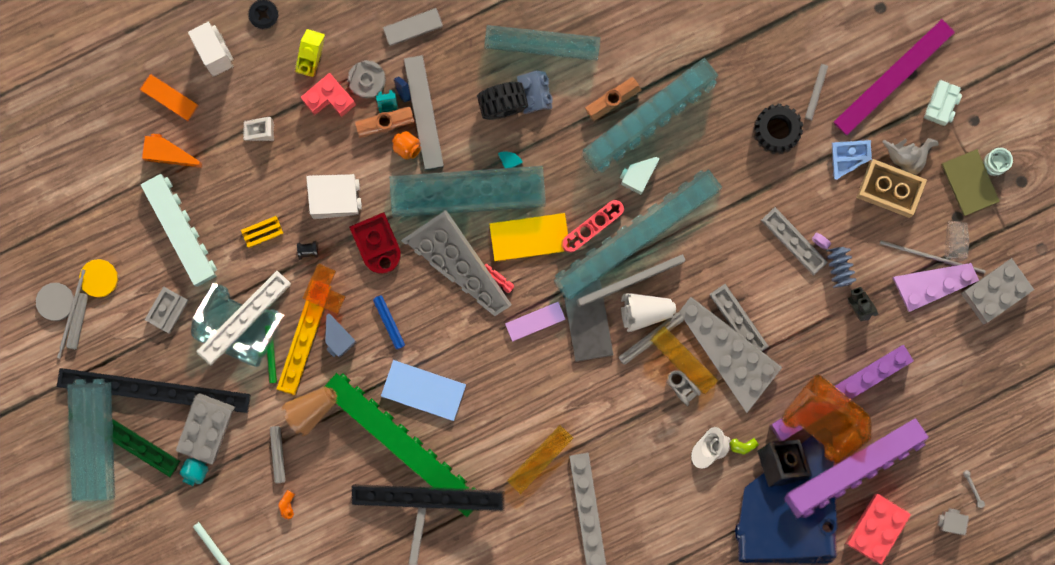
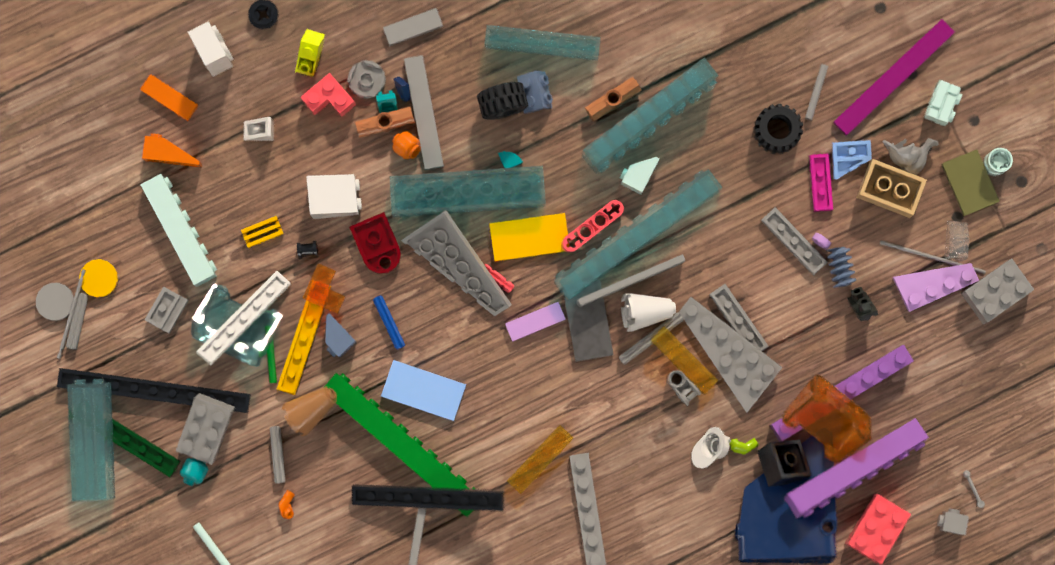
(821, 182): none -> dark pink tile

